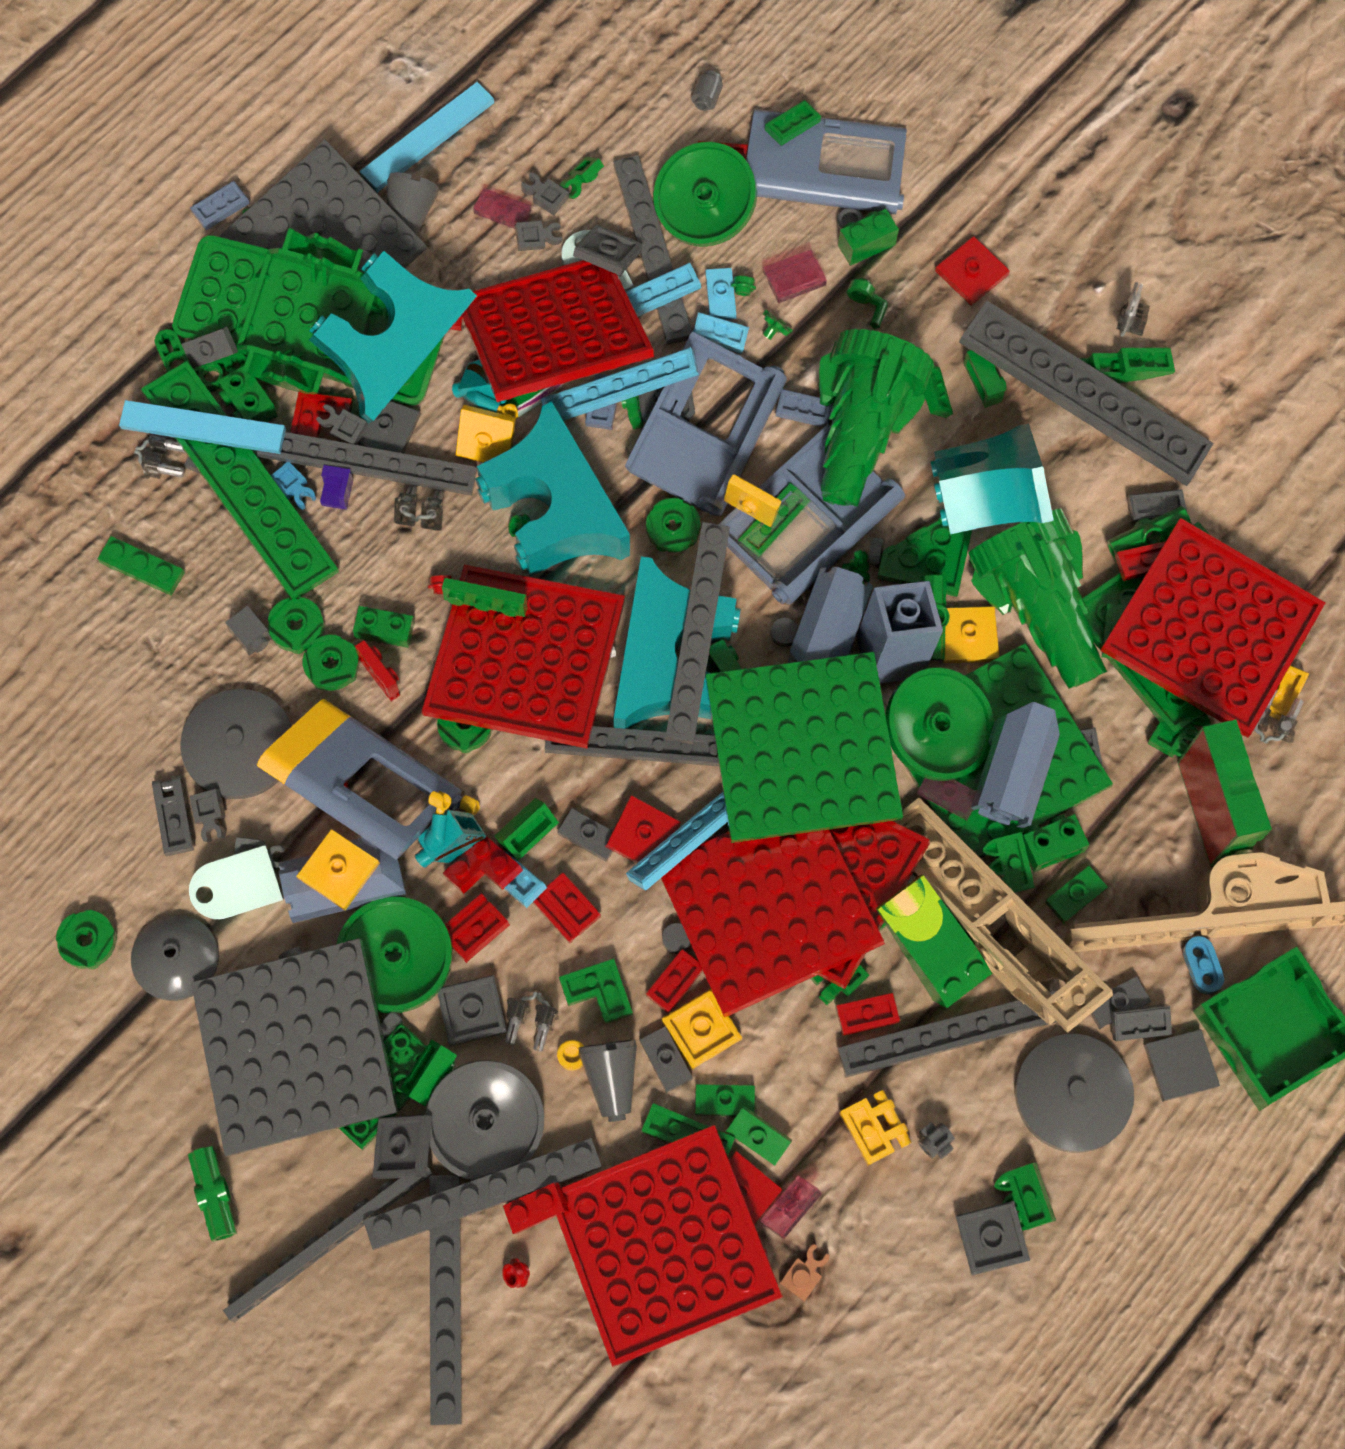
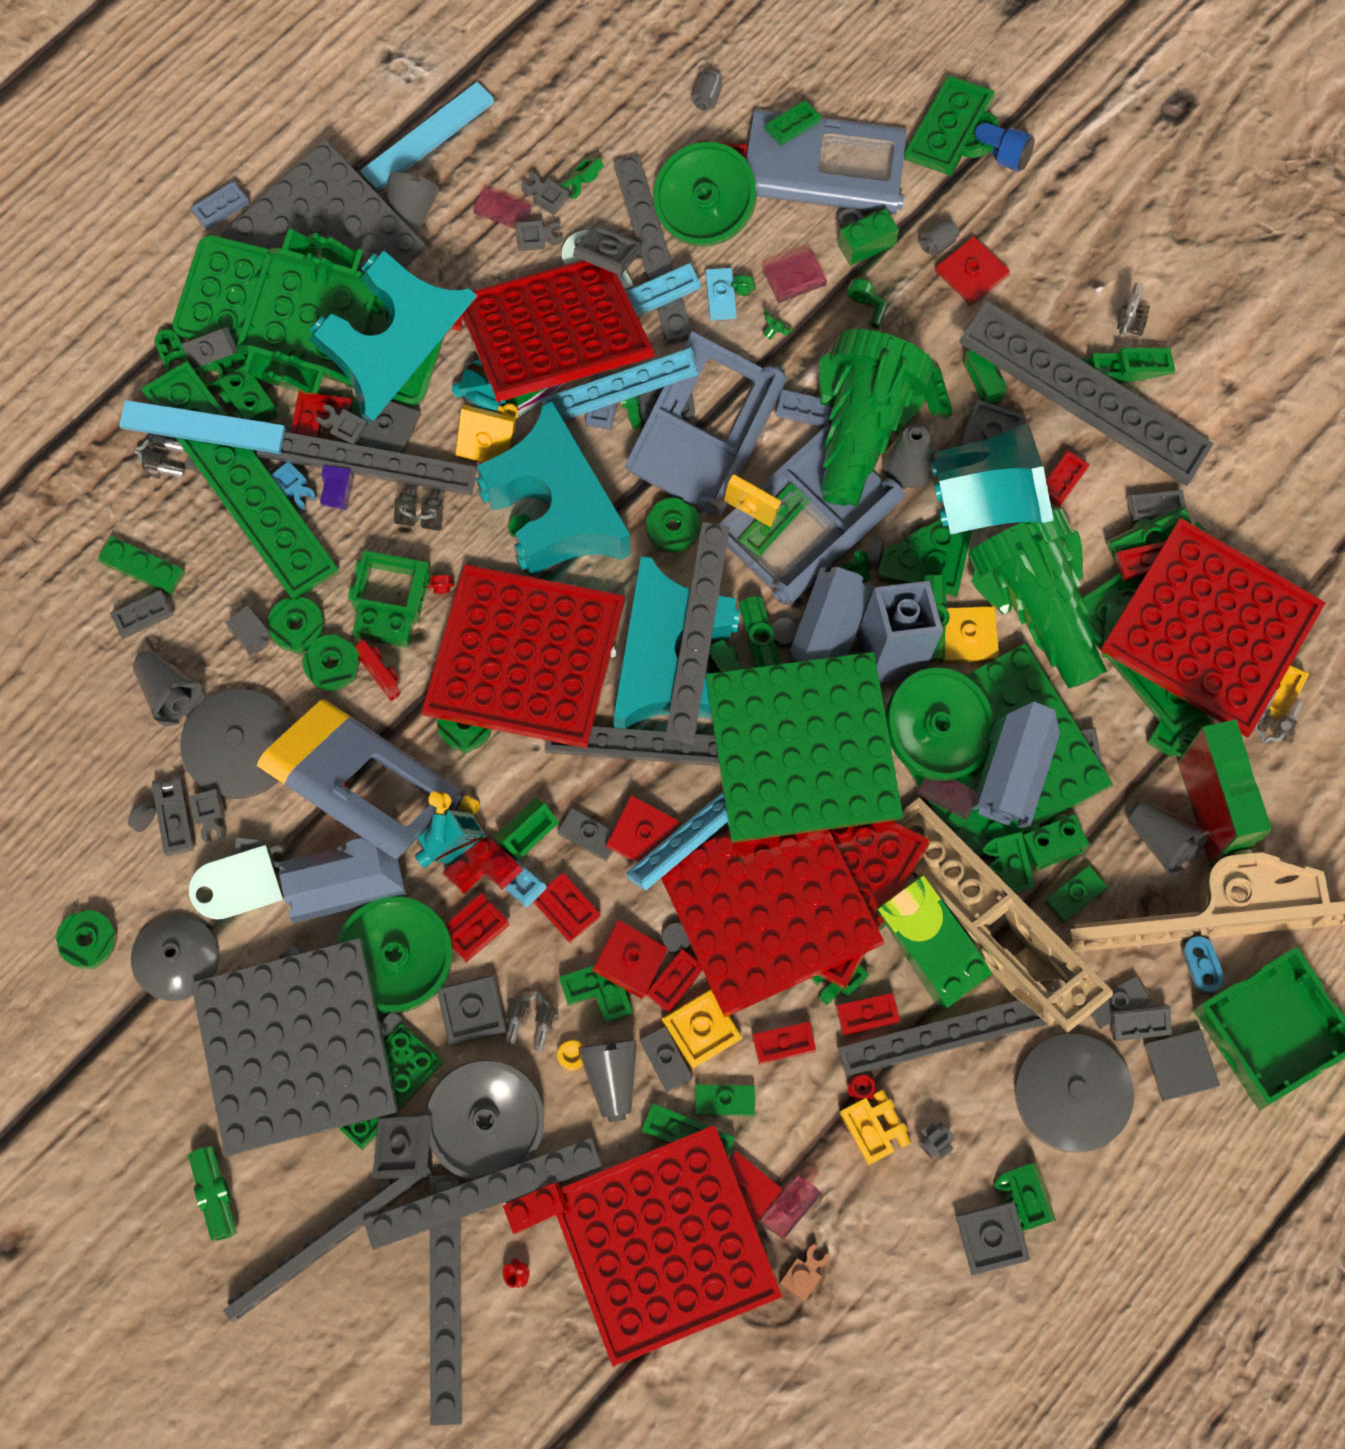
(141, 614): none -> dark grey plate
(141, 817): none -> dark grey tile
(166, 688): none -> dark grey cone
(338, 869): yellow plate -> none
(395, 564): none -> green window
(428, 1071): green piece -> none
(484, 597): green plate -> none
(630, 959): none -> red plate
(721, 332): medium azure plate -> none
(756, 624): none -> green piece
(759, 1135): green plate -> none
(783, 1043): none -> red plate
(861, 1080): none -> red plate
(909, 458): none -> dark grey cone
(939, 237): none -> dark grey brick
(962, 127): none -> green plate
(989, 421): none -> dark grey plate
(1065, 477): none -> red plate
(1167, 835): none -> dark grey cone

